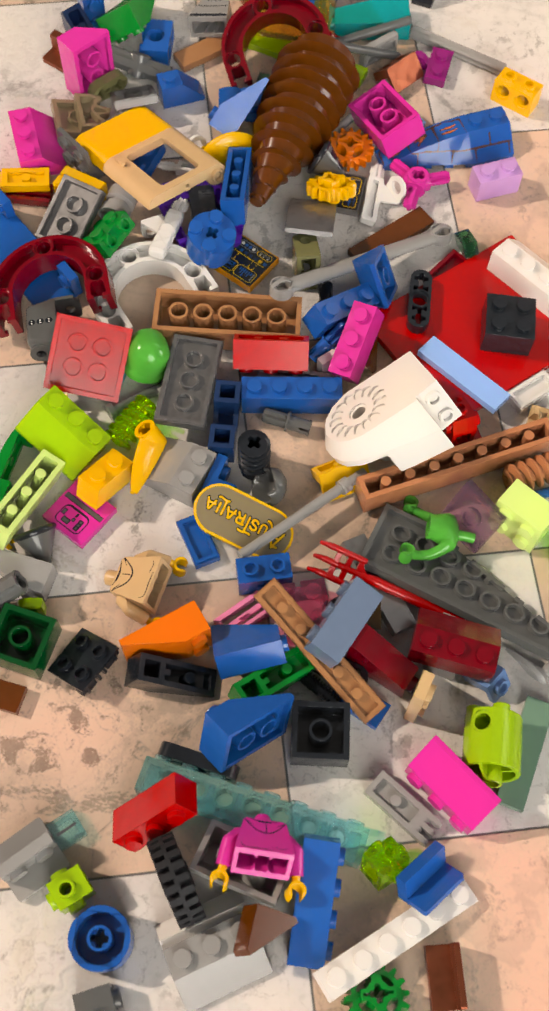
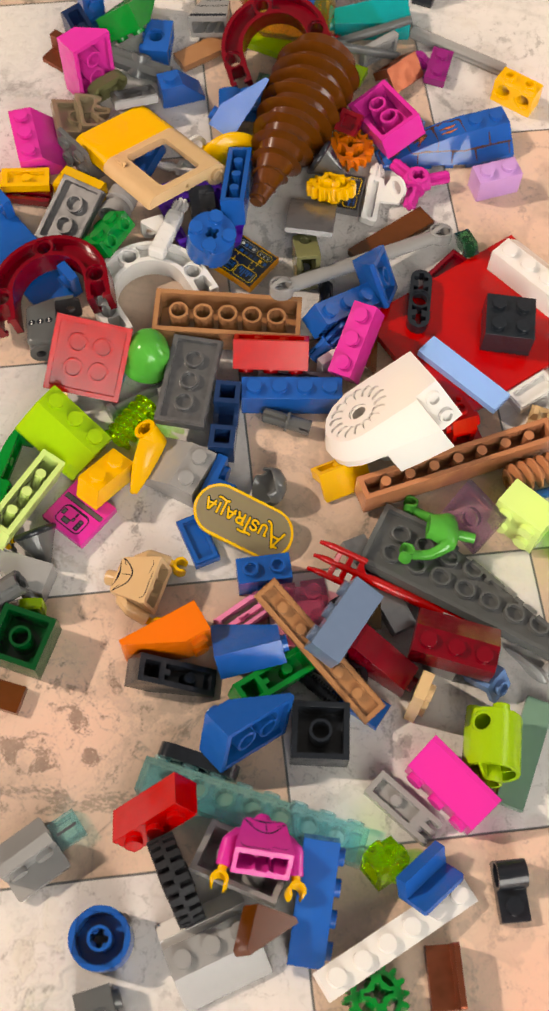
(80, 891): lime brick -> none
(84, 661): black hinge -> none
(253, 453): black piece -> none
(342, 487): light grey bar -> none
(349, 123): none -> dark red tile
(510, 883): none -> black plate

